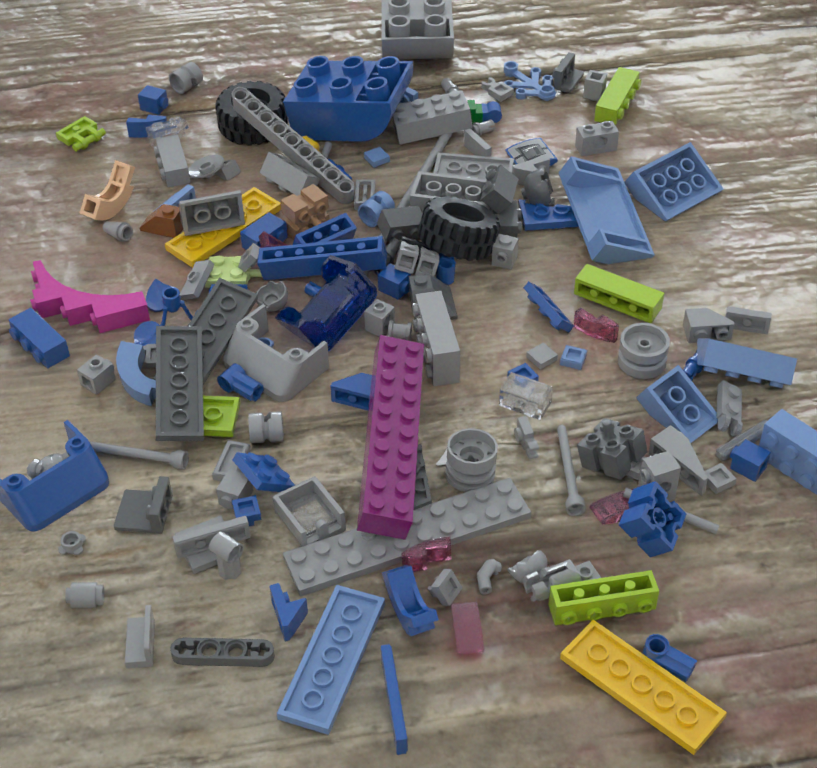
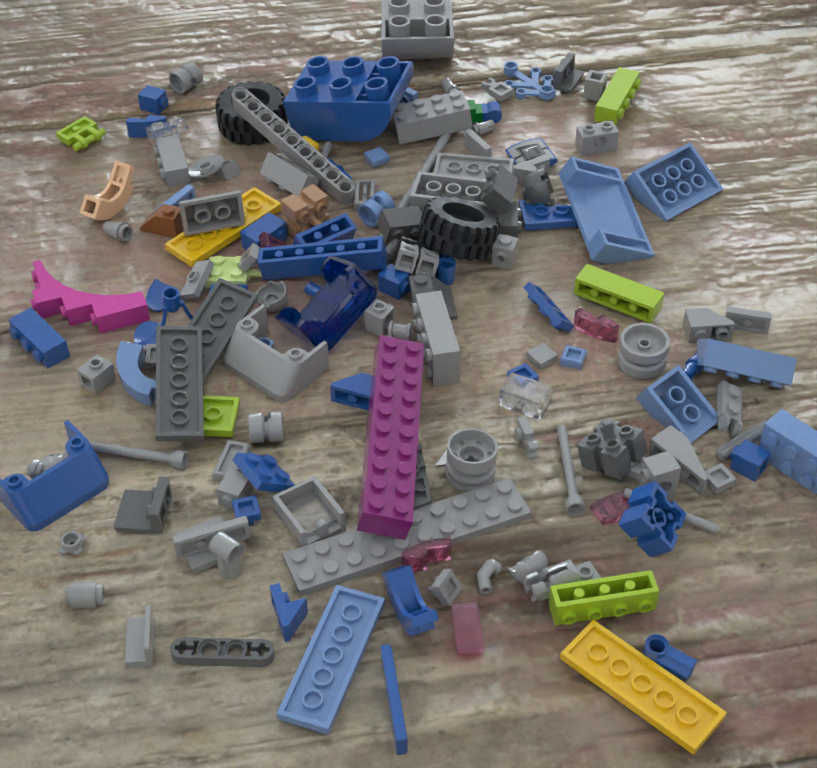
(237, 380): blue piece -> none

